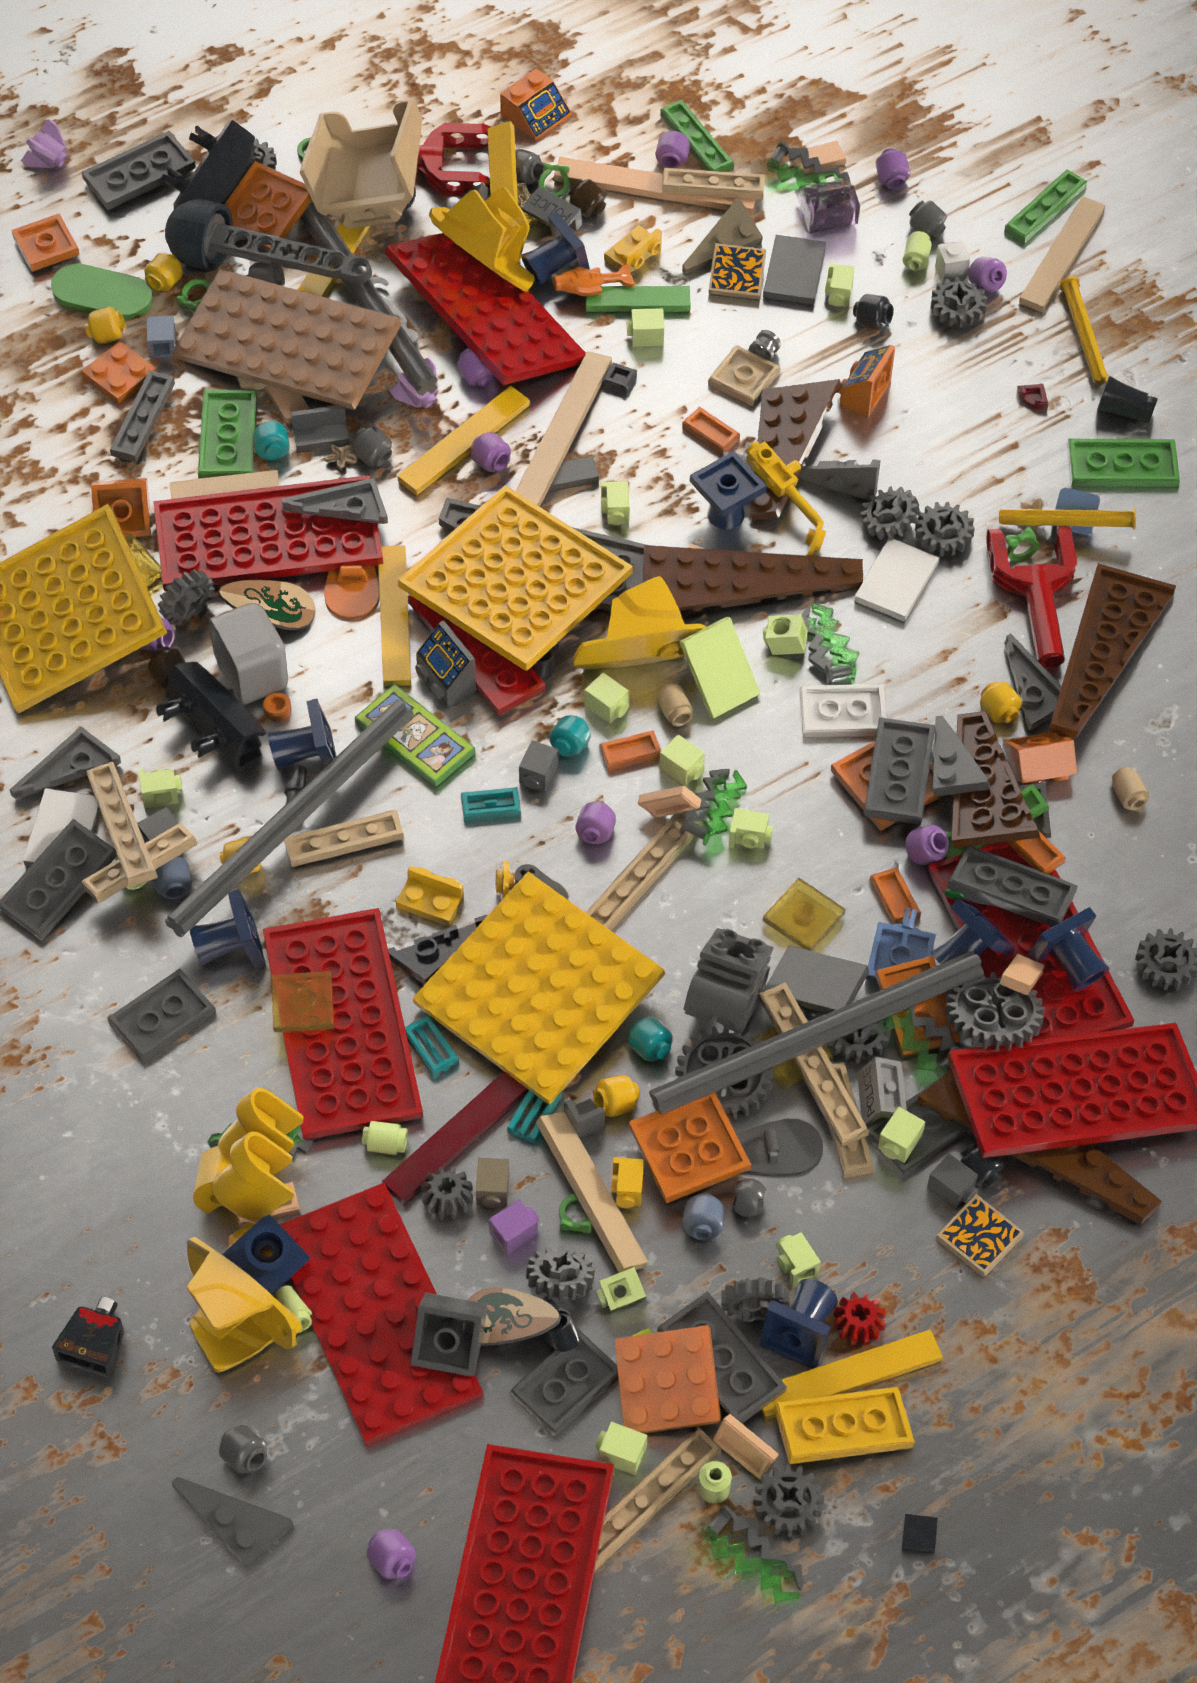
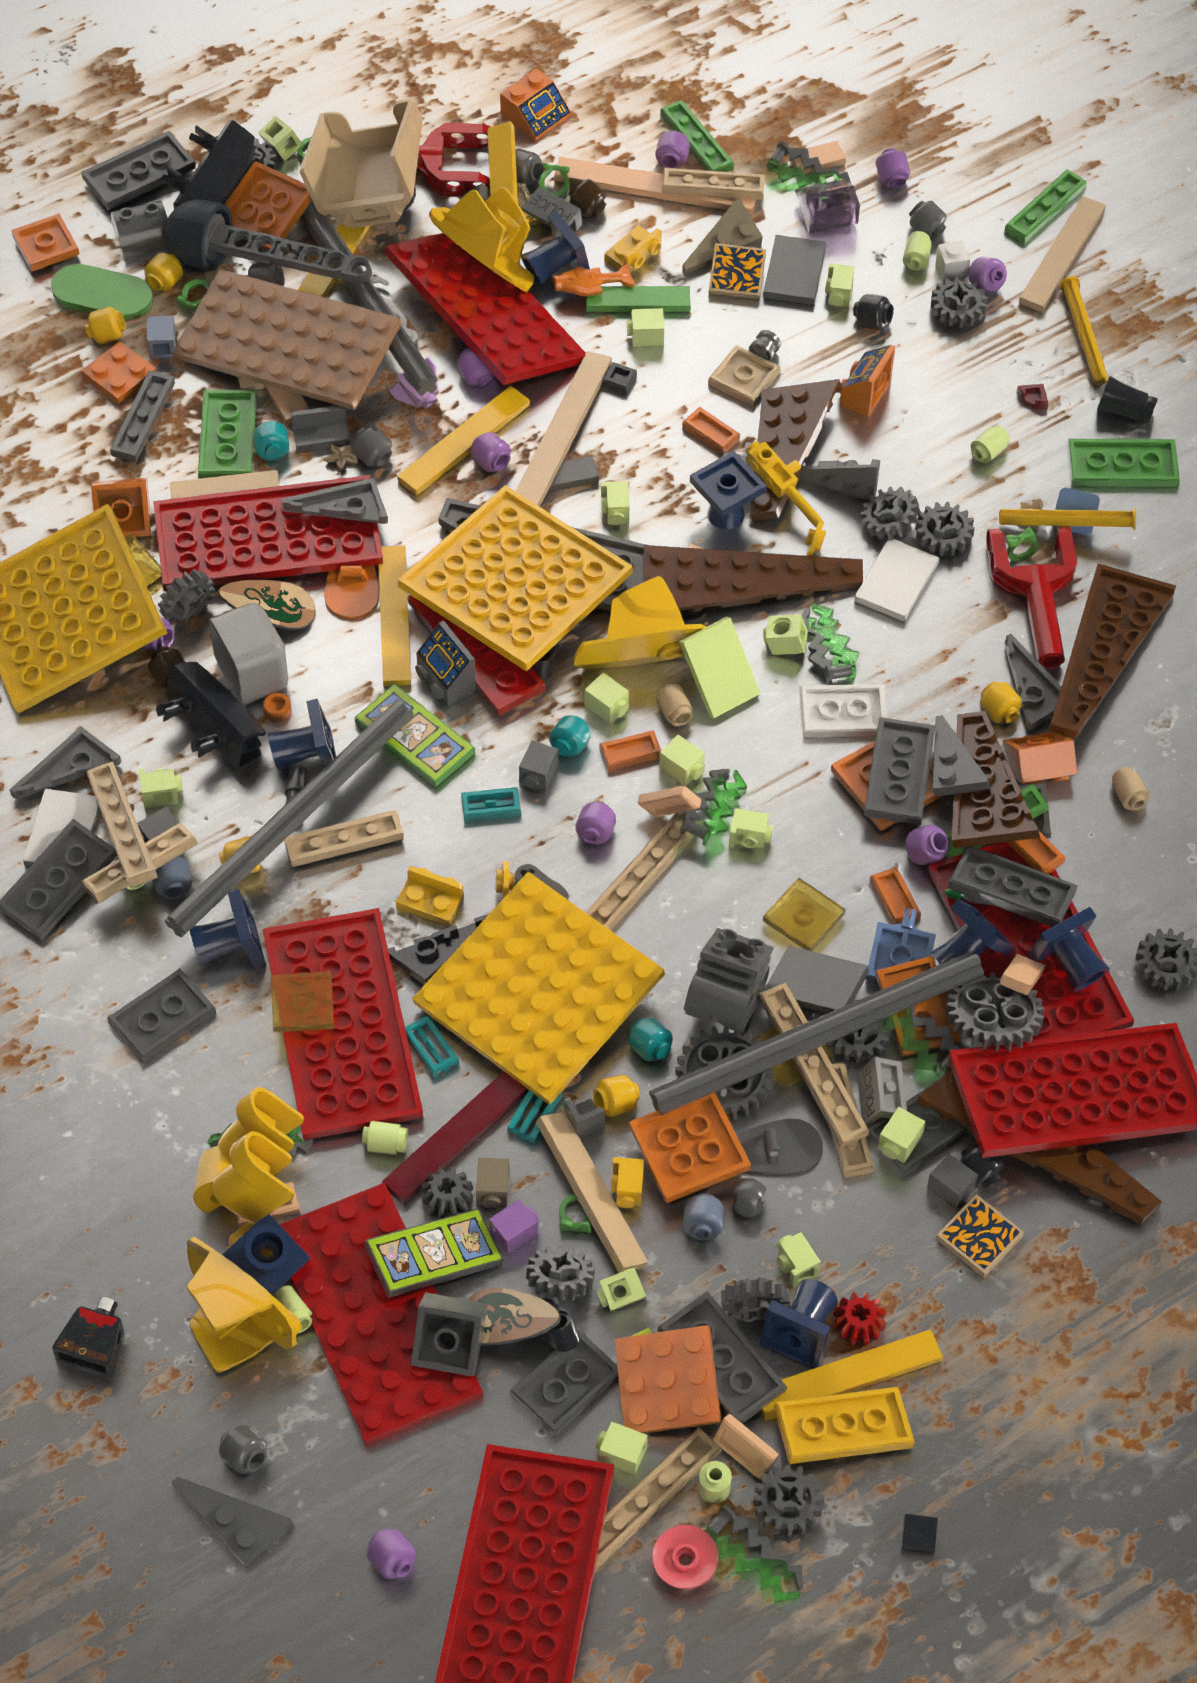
(47, 148): lavender brick -> none
(140, 229): none -> dark grey brick
(280, 137): none -> yellowish green brick
(433, 1252): none -> tile
(685, 1542): none -> coral dish
(989, 444): none -> yellowish green brick

